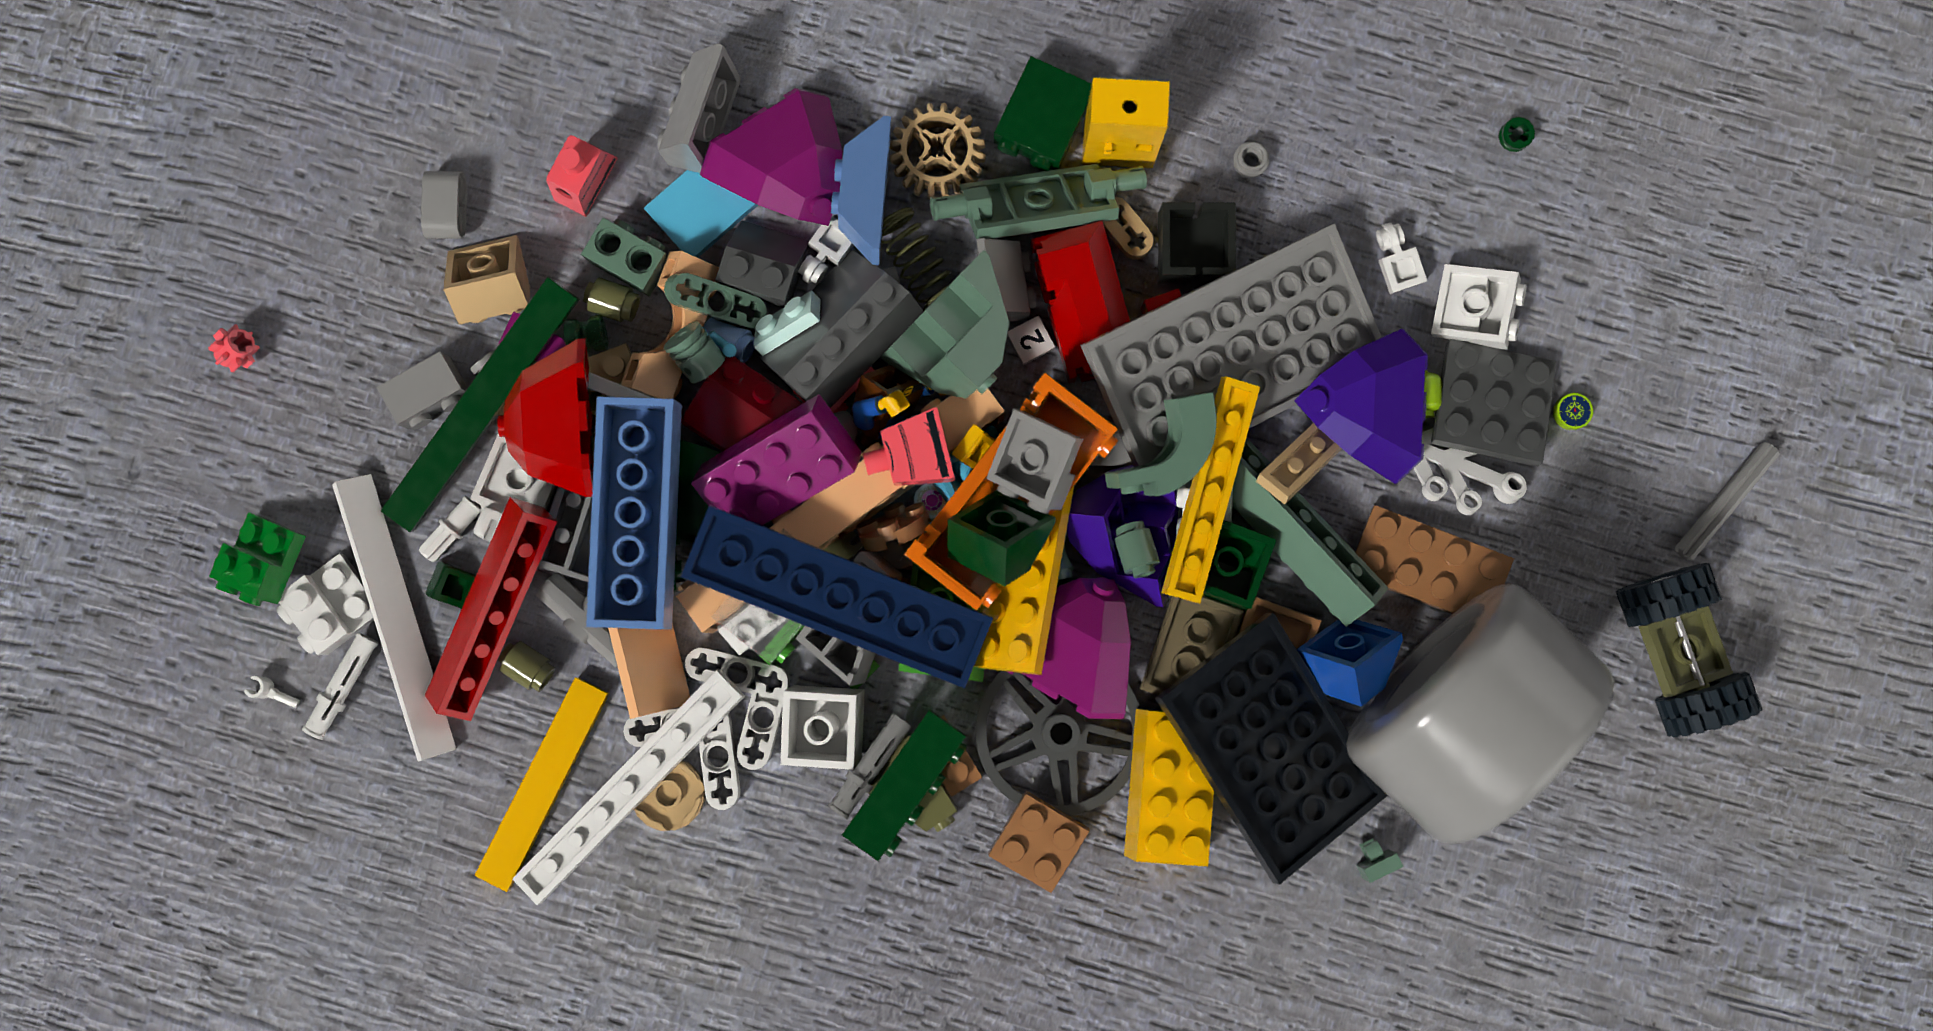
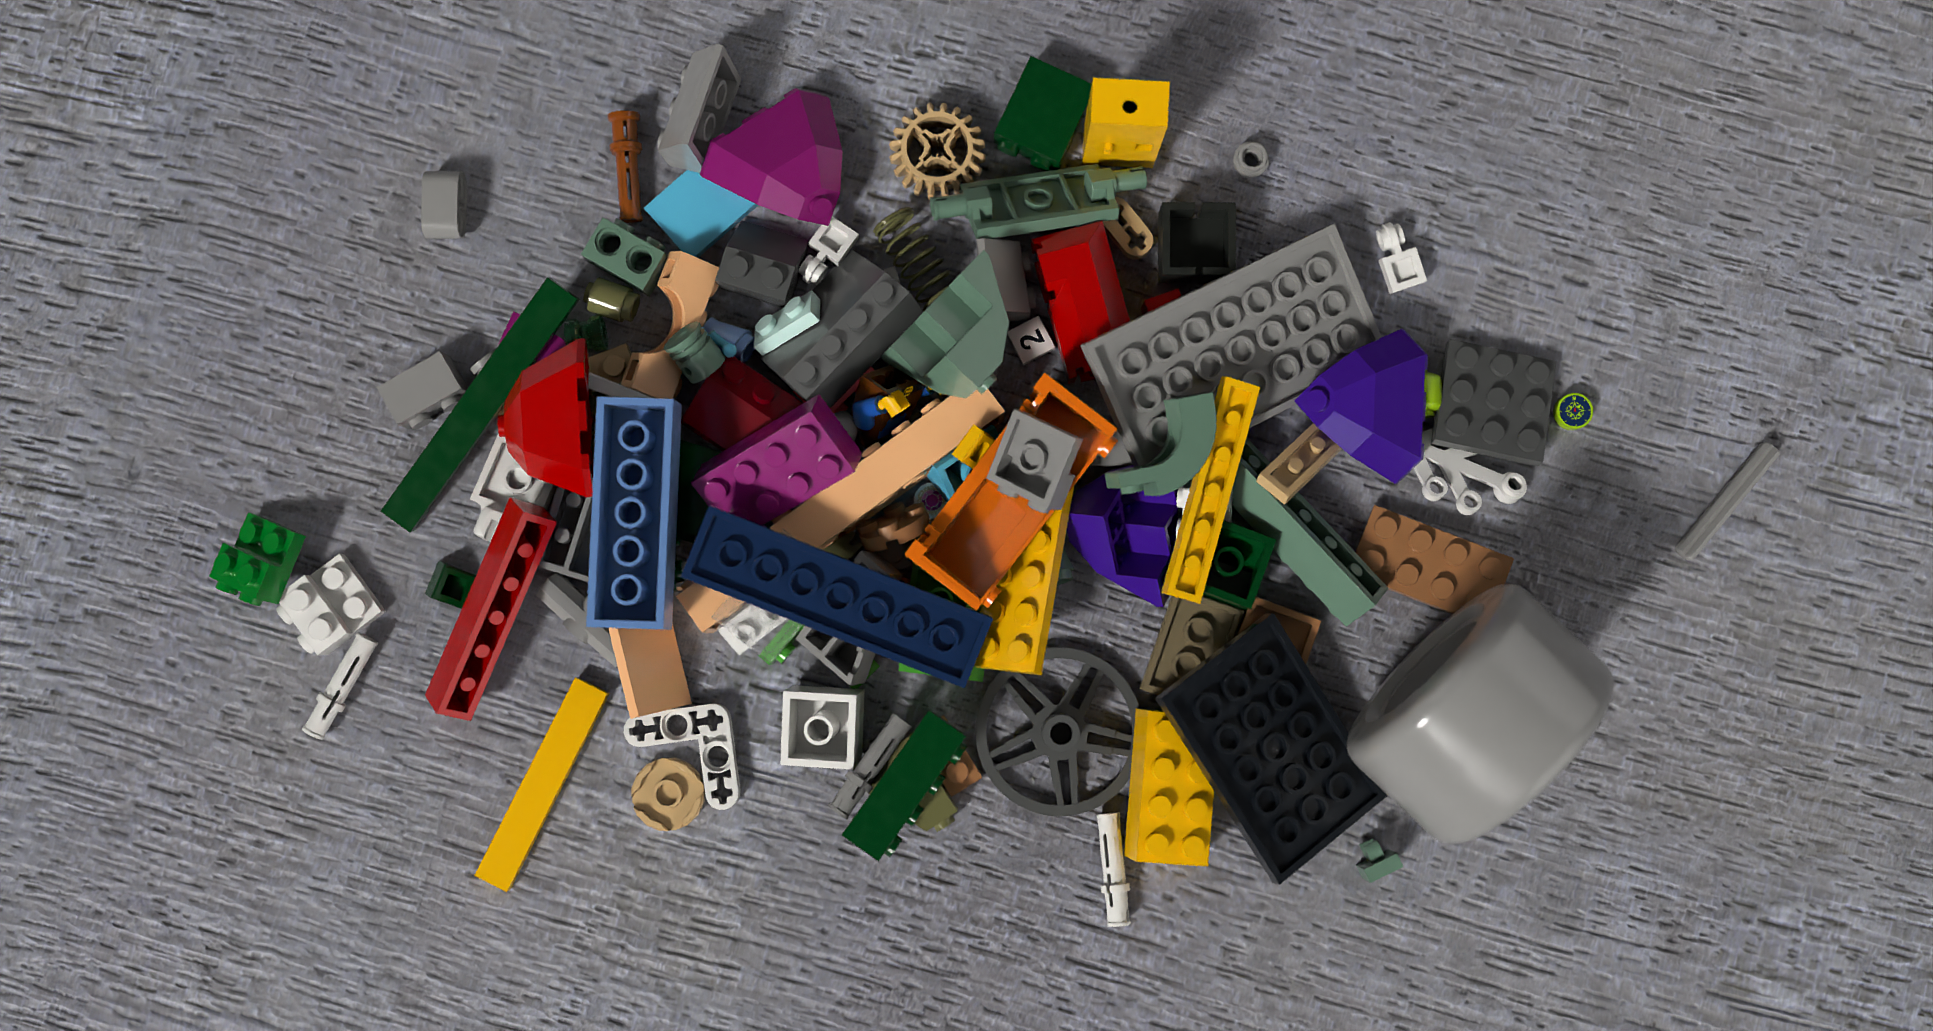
(233, 348): coral gear -> none
(267, 690): white hand -> none
(392, 614): white tile -> none
(449, 529): white axle -> none
(486, 280): tan slope -> none
(526, 666): olive brick -> none
(579, 172): coral torso -> none
(627, 147): none -> dark orange pin
(628, 787): white plate -> none
(689, 302): sand green beam -> none
(760, 698): white beam -> none
(863, 188): medium blue wedge -> none
(913, 452): coral torso -> none
(998, 537): dark green slope -> none
(1038, 841): medium nougat plate -> none
(1088, 649): magenta brick -> none
(1114, 876): none -> white pin
(1136, 549): sand green brick -> none
(1352, 660): blue slope -> none
(1478, 306): white plate -> none
(1514, 123): dark green bush -> none
(1688, 652): black plate -> none

